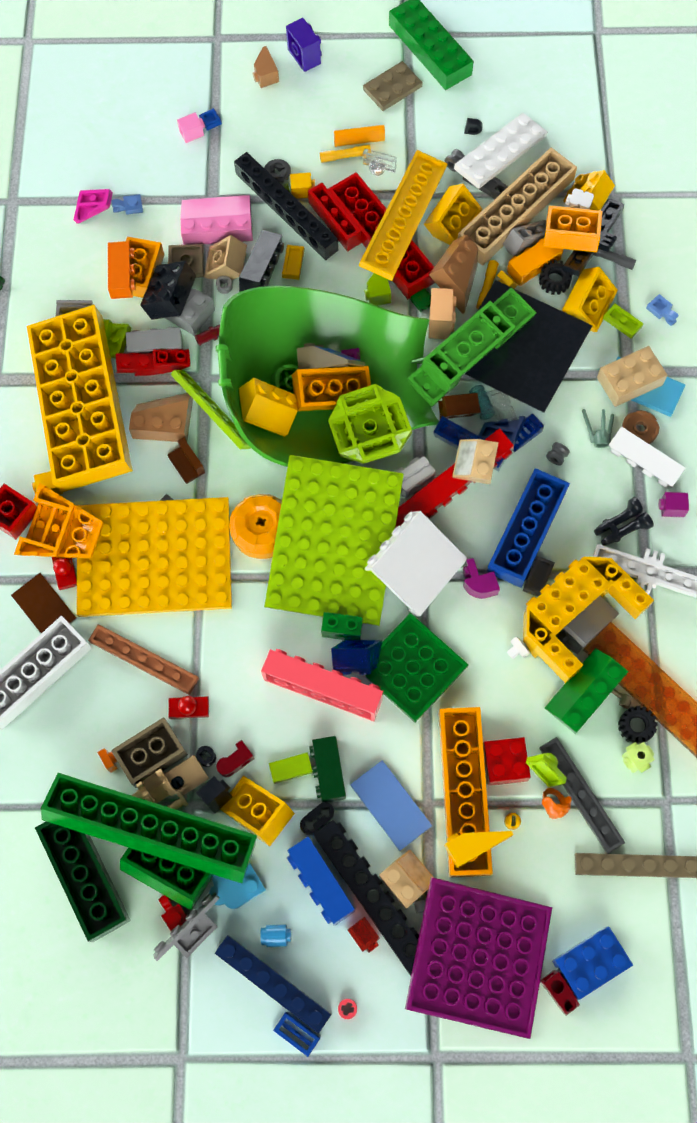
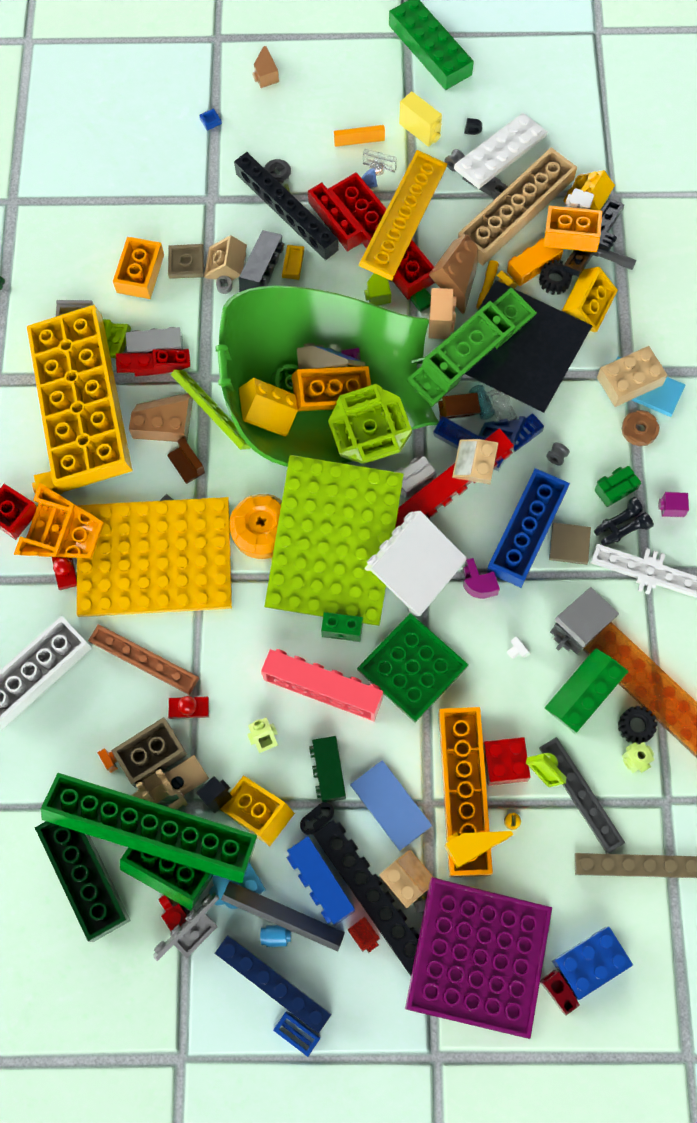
(41, 603): reddish brown sticker -> none
(92, 203): dark pink wing -> none
(121, 270): orange brick -> none
(131, 204): medium blue plate -> none
(168, 290): black piece -> none
(191, 127): bright pink brick -> none
(195, 312): light grey slope -> none
(202, 752): black bush -> none
(208, 335): dark red pin -> none
(215, 219): bright pink slope -> none
(236, 761): dark red leg -> none
(262, 734): none -> yellowish green brick
(283, 916): none -> dark grey tile
(290, 768): lime tile -> none
(301, 184): yellow brick -> none
(303, 44): dark purple brick -> none
(333, 155): yellow piece -> none
(350, 1015): coral bush -> none
(356, 656): clear blue slope -> none
(370, 178): none -> medium blue tile
(392, 86): dark tan plate -> none
(420, 119): none -> light yellow brick
(452, 213): yellow slope -> none
(524, 237): light grey slope -> none
(538, 576): dark grey tile -> none
(556, 810): orange piece -> none
(567, 599): yellow wedge -> none
(570, 543): none -> dark tan tile
(602, 437): sand green plant -> none
(617, 485): none -> green brick
(623, 321): lime plate -> none
(625, 701): dark tan hand -> none
(647, 457): white brick -> none
(662, 308): medium blue plate -> none

